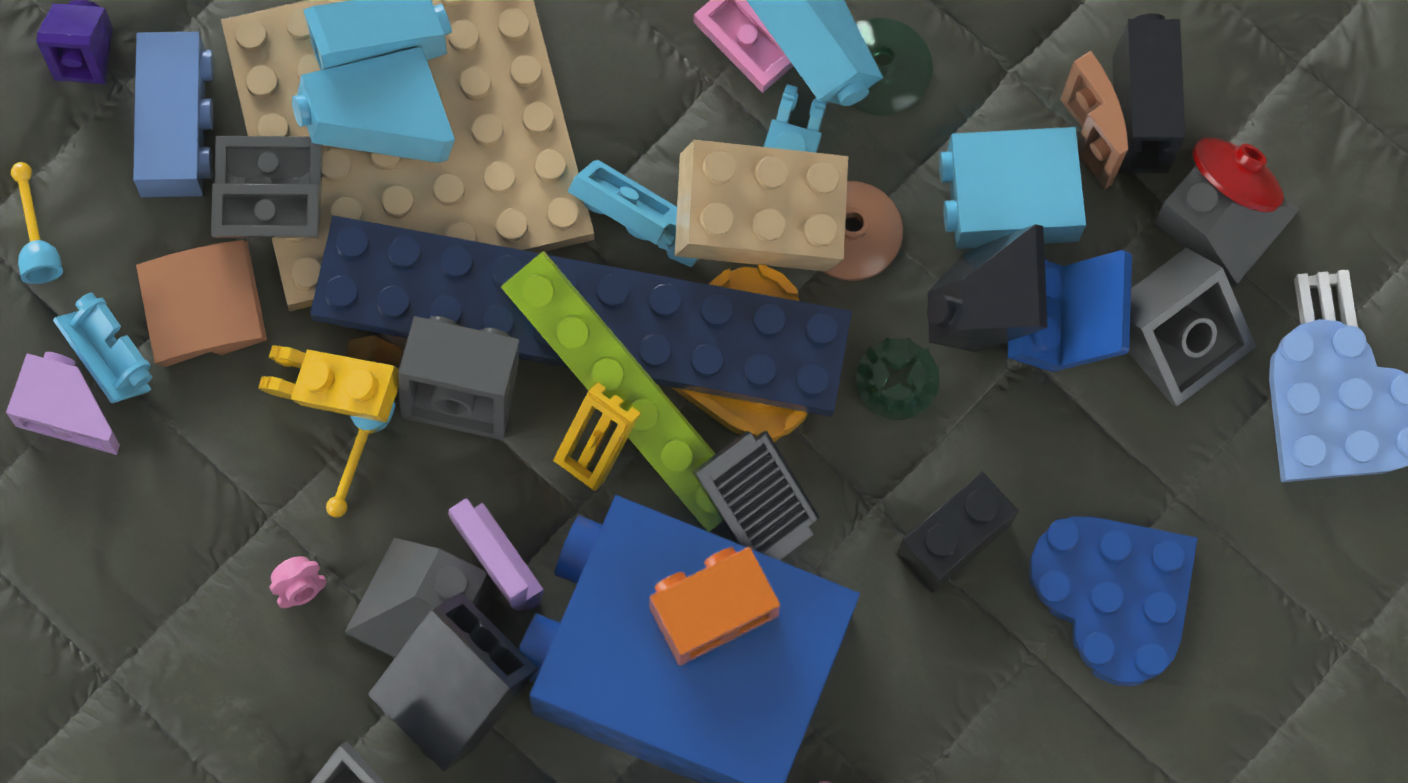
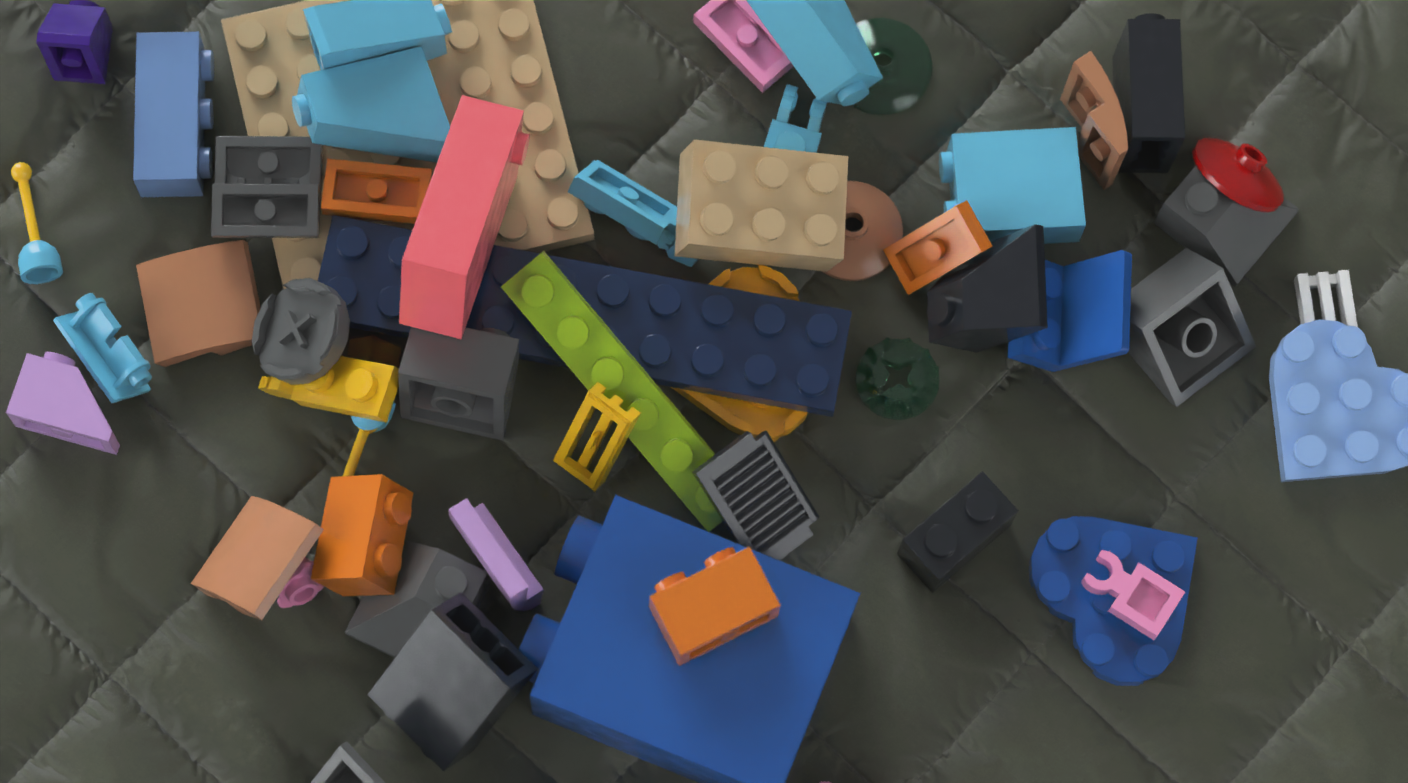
(257, 557): none -> nougat slope
(301, 331): none -> dark grey tile
(362, 535): none -> orange brick
(374, 190): none -> orange plate
(461, 216): none -> coral brick
(937, 247): none -> orange plate
(1141, 598): none -> bright pink plate

